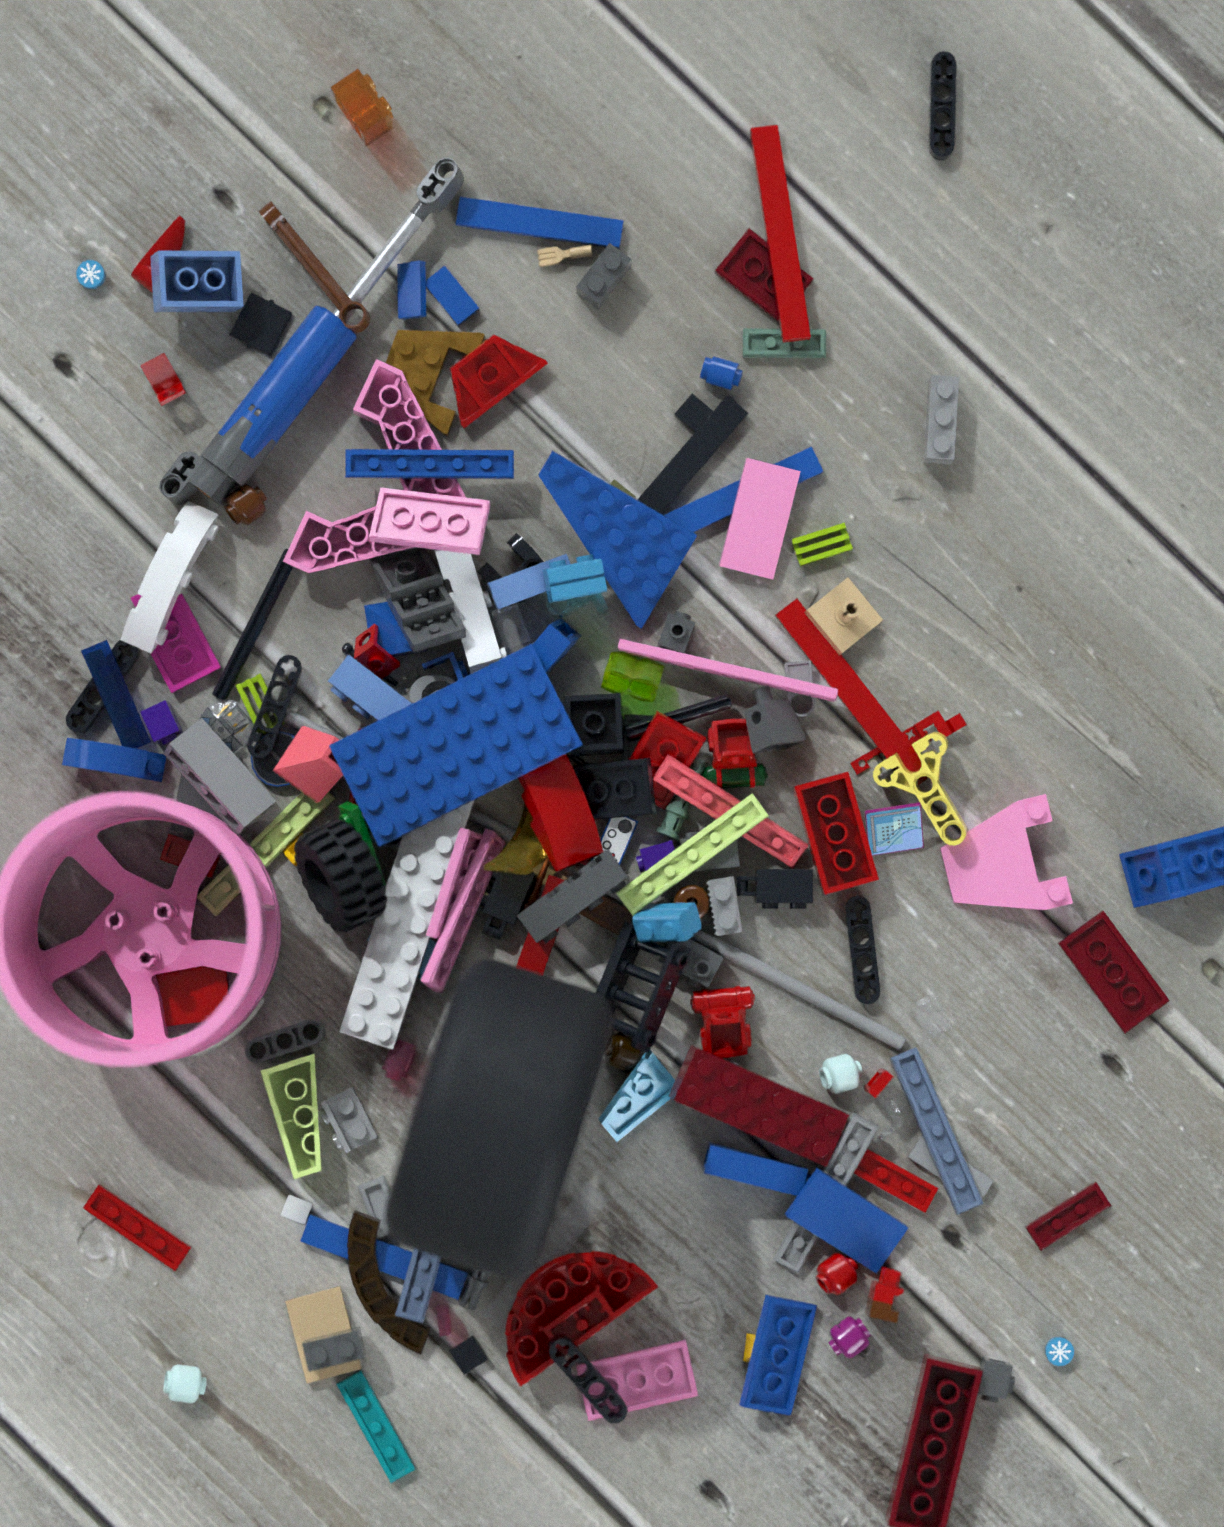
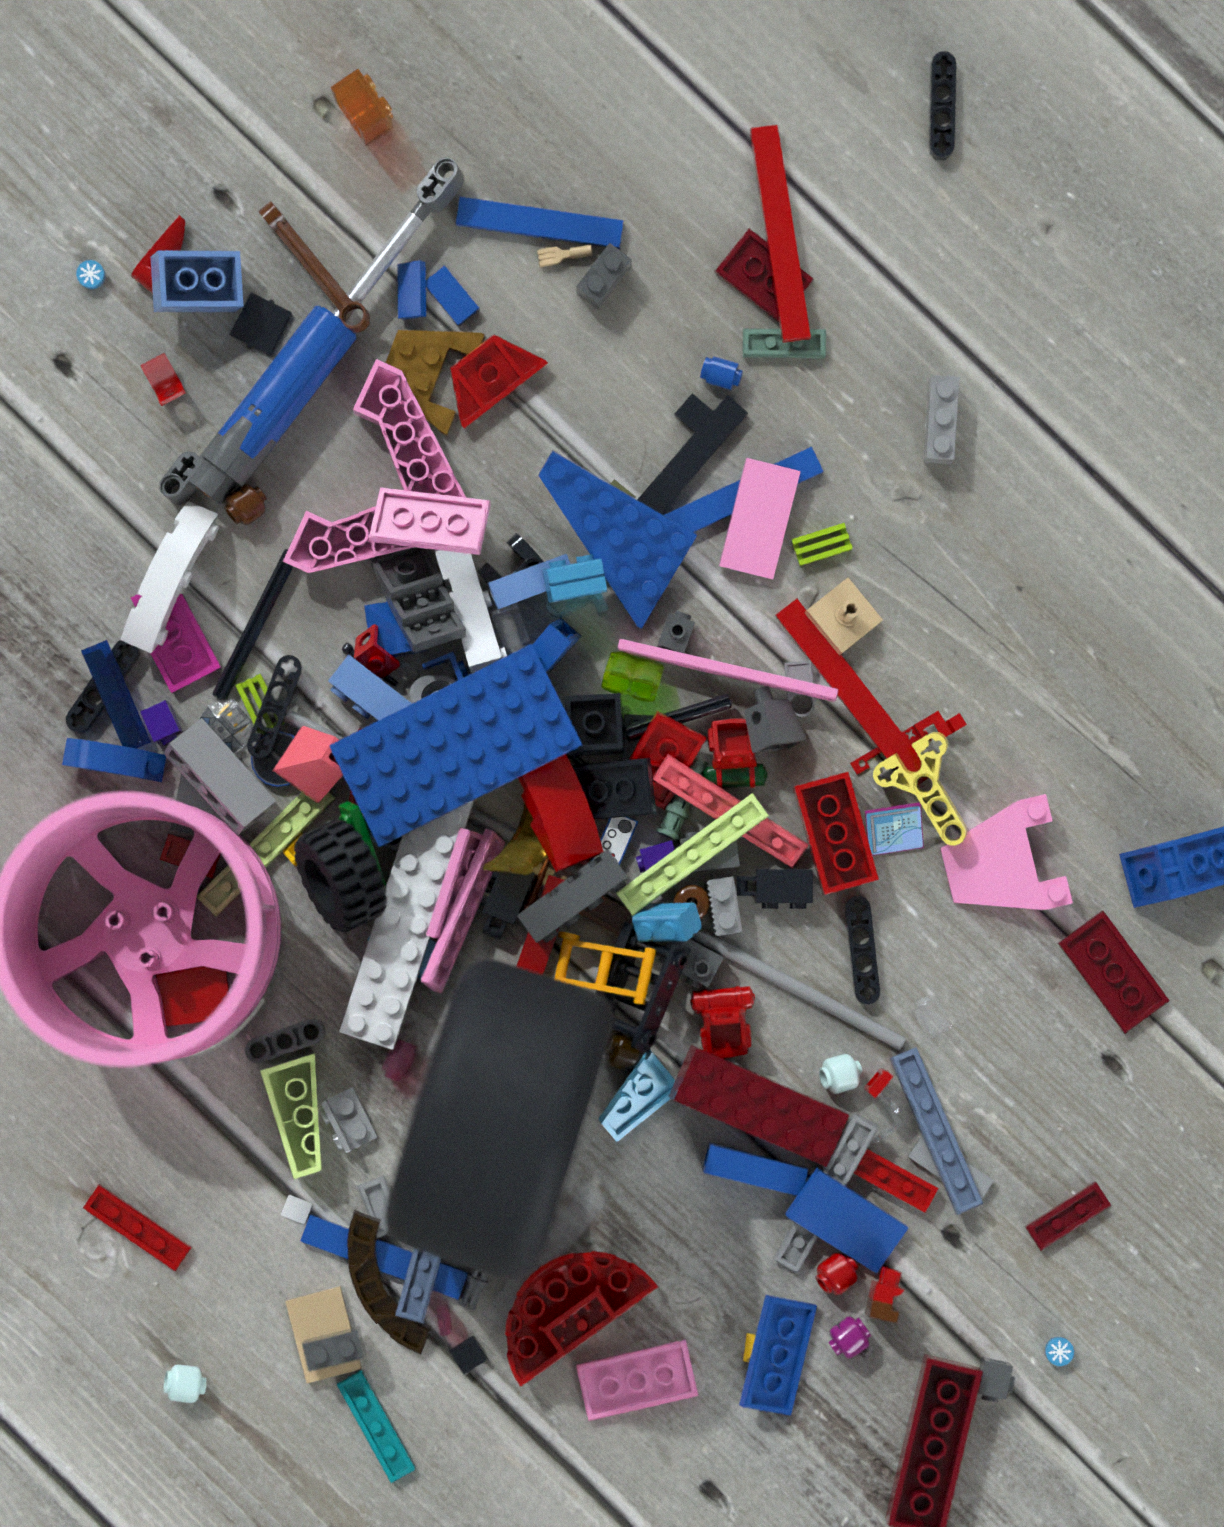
(429, 464): blue tile -> none
(571, 940): none -> light orange piece
(589, 1377): black beam -> none

